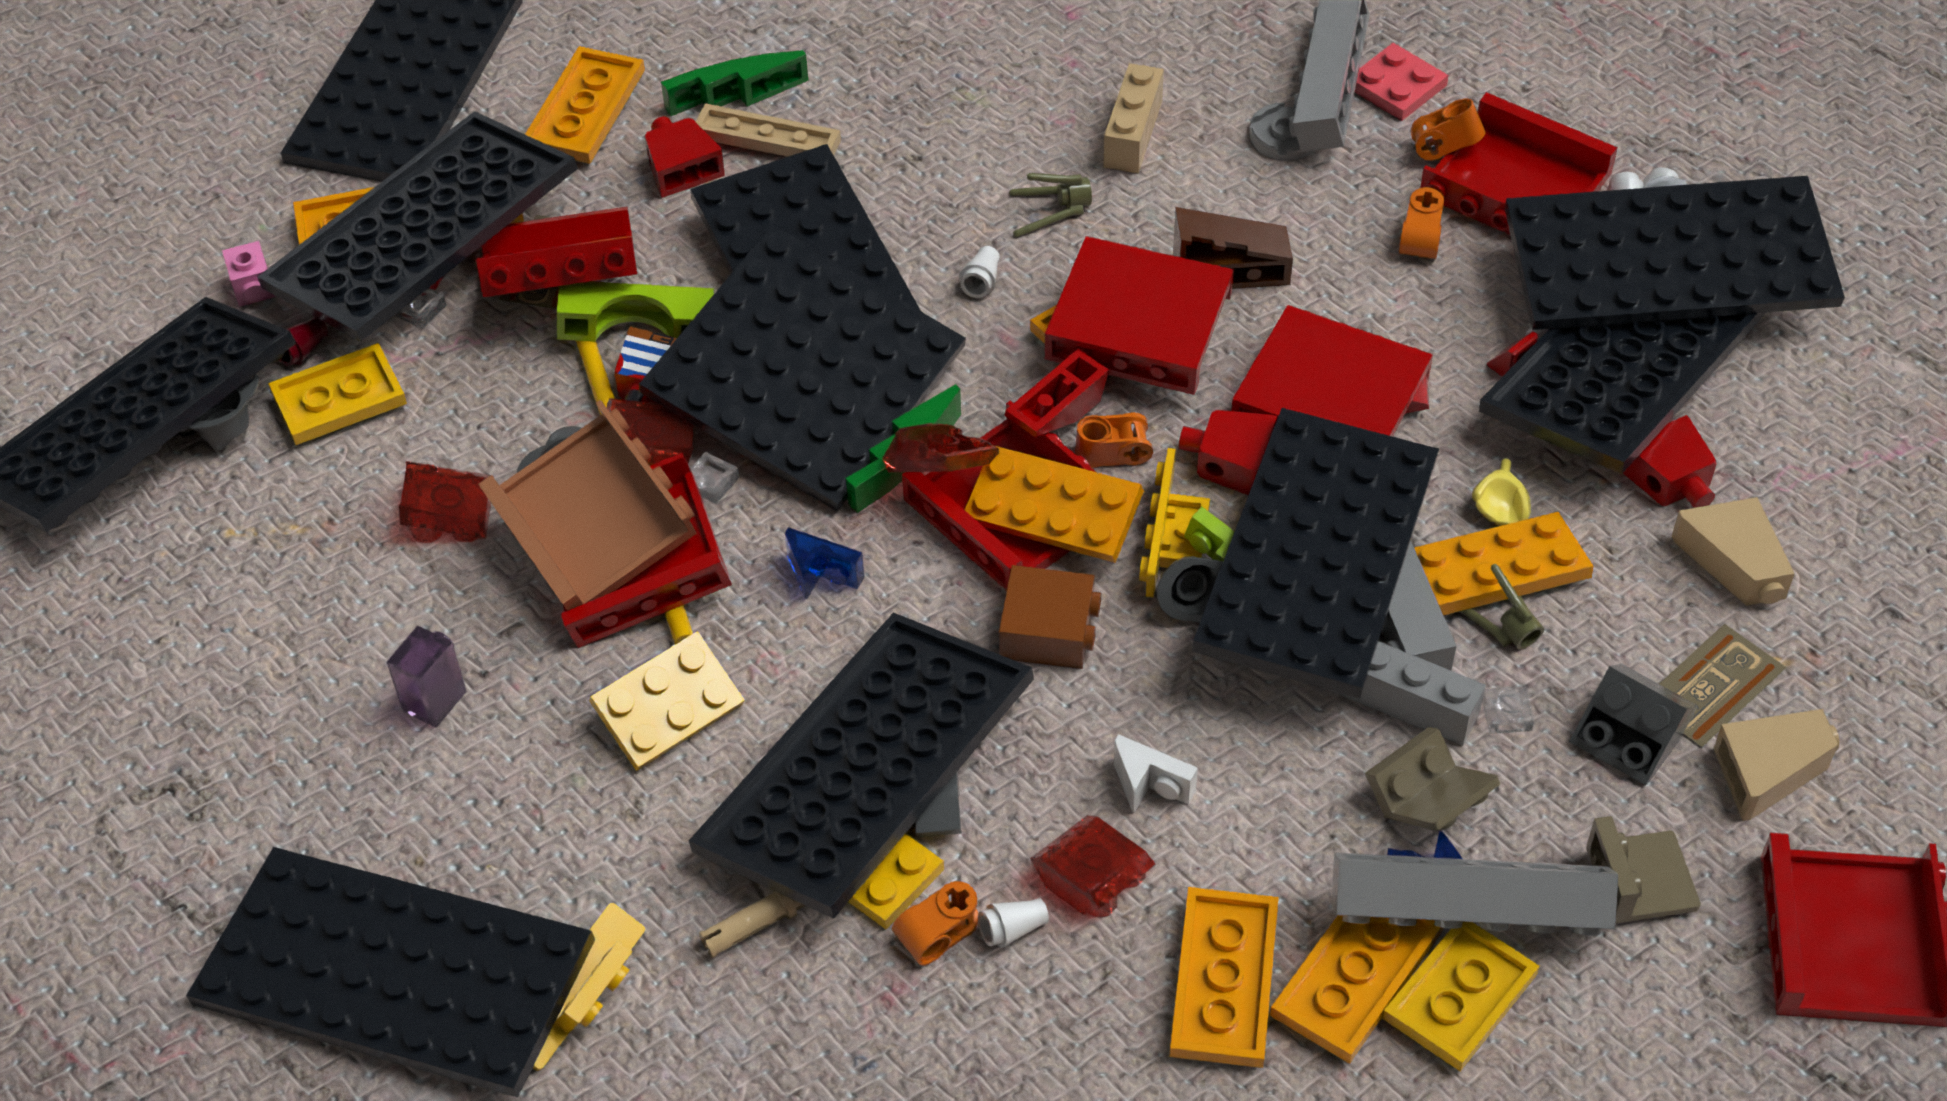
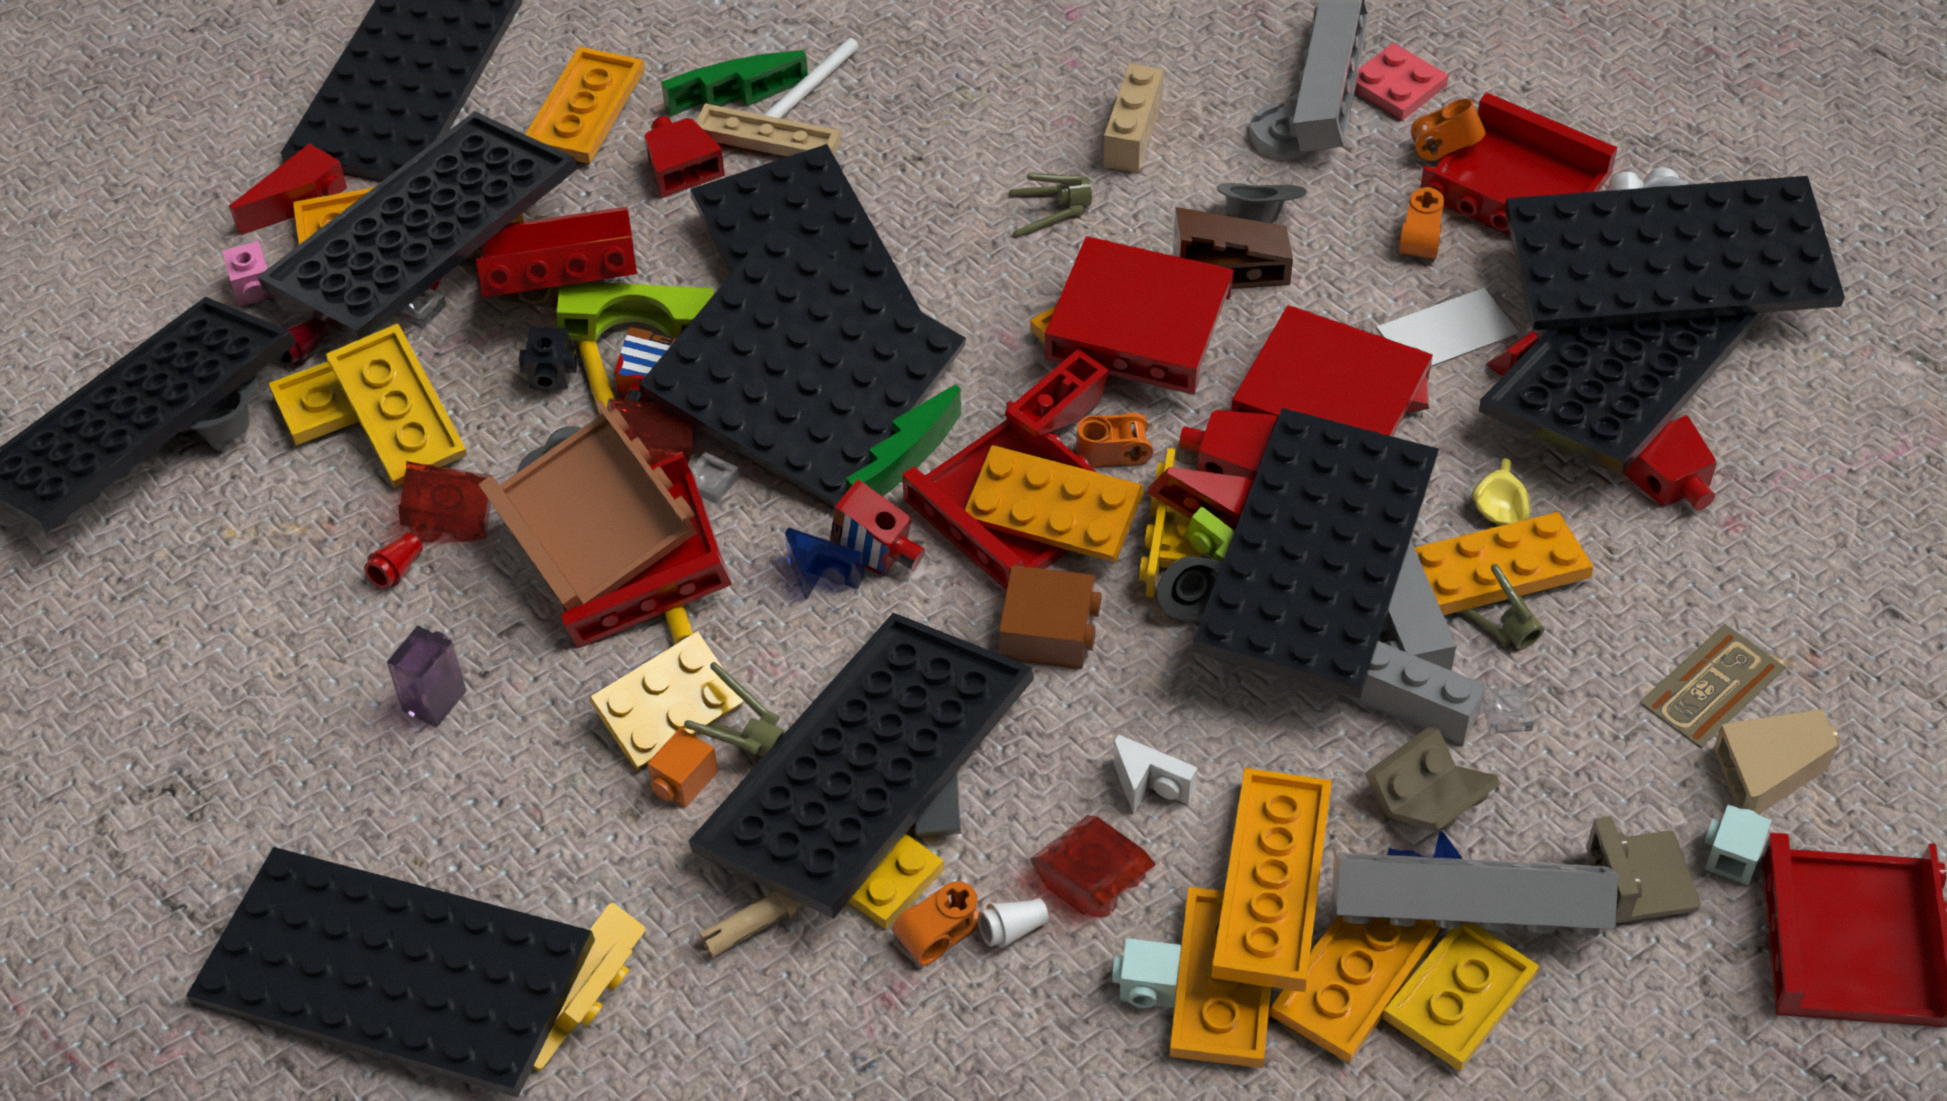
(301, 177): none -> red slope
(391, 562): none -> red cone
(395, 403): none -> yellow plate
(549, 366): none -> black brick
(682, 768): none -> orange brick
(757, 735): none -> olive plant
(813, 79): none -> white bar
(876, 528): none -> red torso
(936, 449): clear red slope -> none
(979, 275): white cone -> none
(1147, 973): none -> light aqua brick
(1191, 489): none -> red slope
(1258, 201): none -> dark grey piece
(1272, 880): none -> light orange plate
(1452, 326): none -> white sticker
(1632, 723): dark grey slope -> none
(1736, 843): none -> light aqua brick
(1737, 549): tan slope -> none

